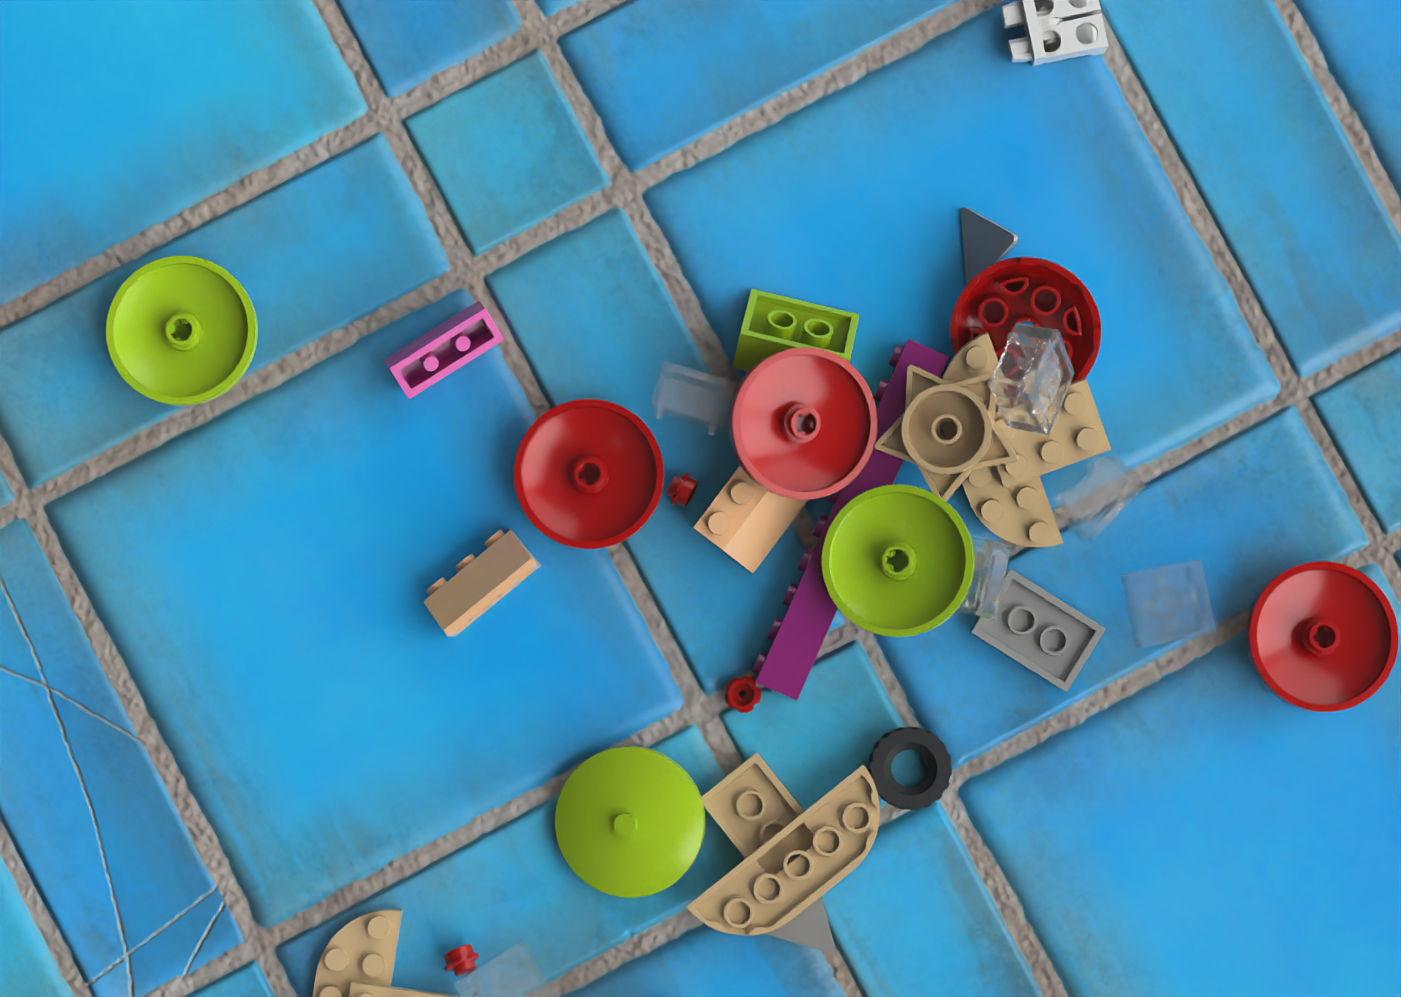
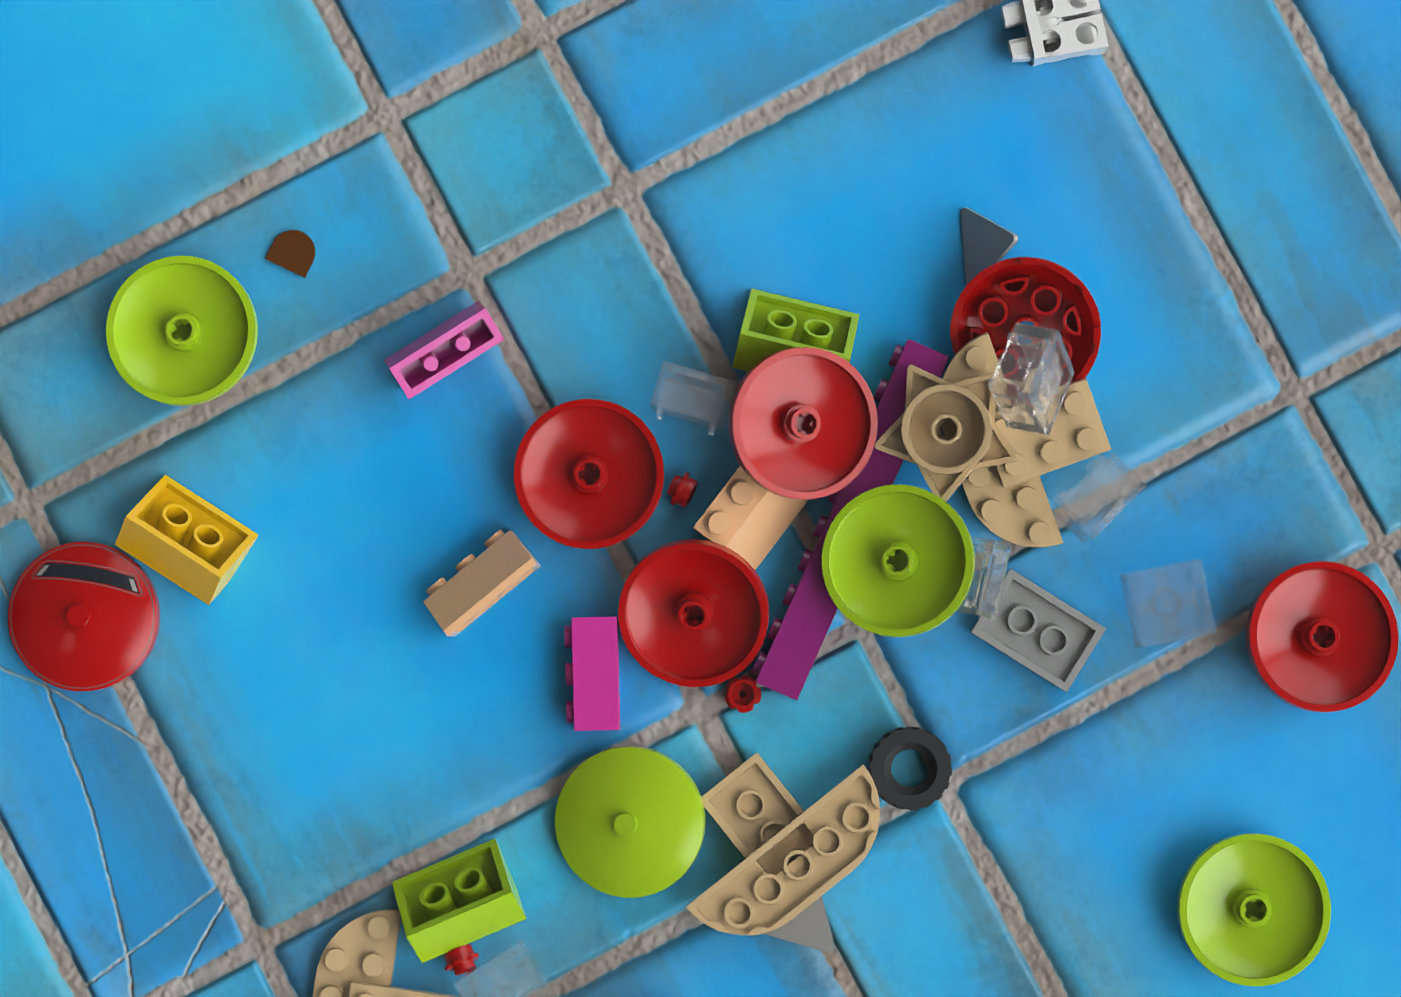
(83, 616): none -> red dish
(185, 539): none -> yellow slope
(293, 252): none -> reddish brown piece
(458, 901): none -> lime slope
(593, 673): none -> dark pink brick
(693, 613): none -> red dish
(1254, 909): none -> lime dish

